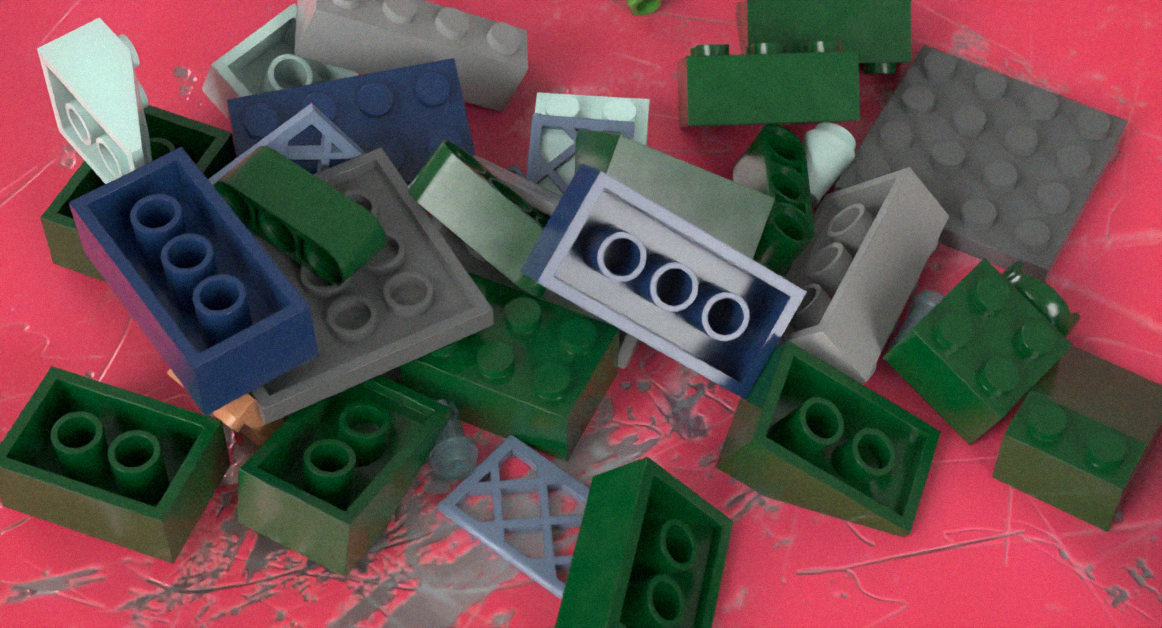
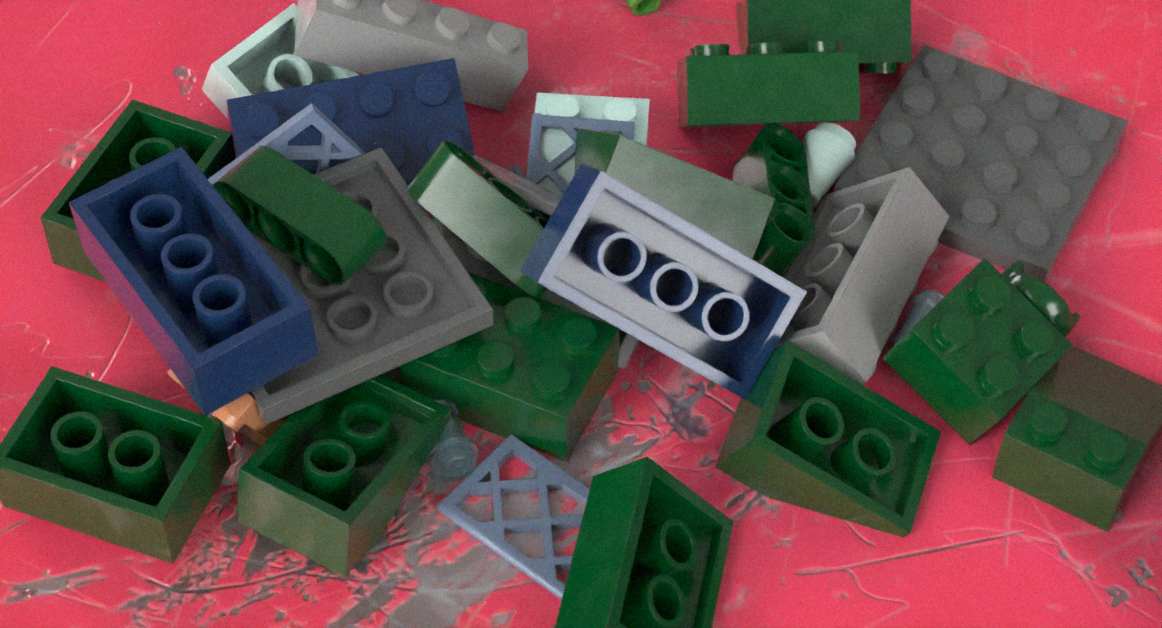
(98, 98): light aqua slope -> none

